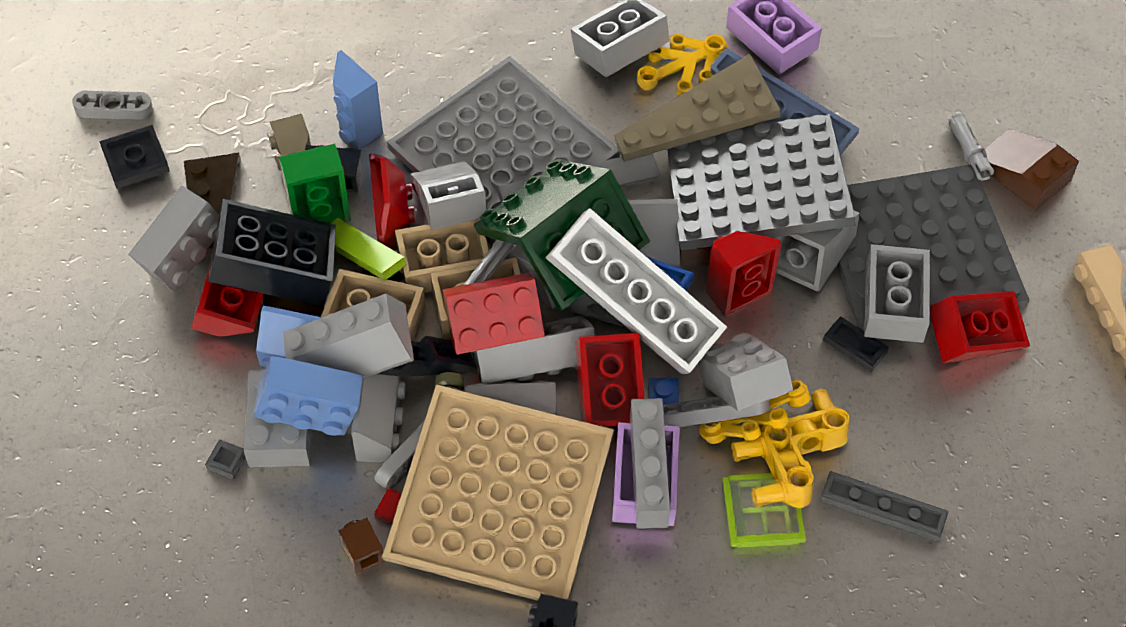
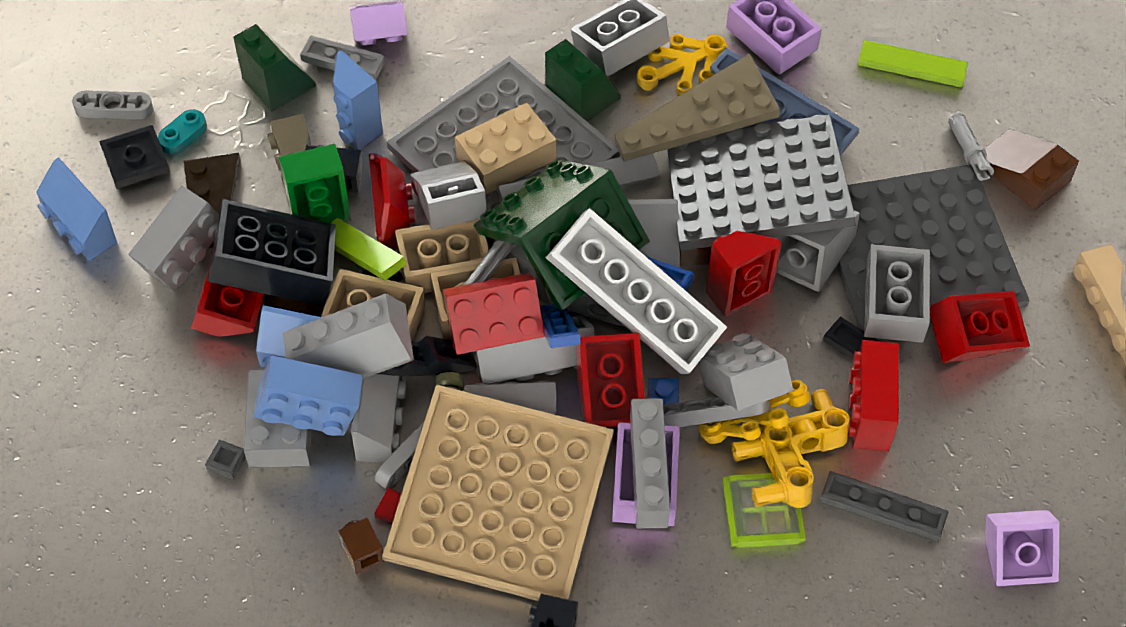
(75, 211): none -> medium blue slope
(185, 128): none -> teal plate
(270, 68): none -> dark green slope
(323, 54): none -> light grey plate
(378, 21): none -> lavender slope
(507, 147): none -> tan brick
(559, 327): none -> blue tile
(578, 80): none -> dark green slope
(874, 395): none -> red brick
(913, 63): none -> lime tile
(1023, 547): none -> lavender slope

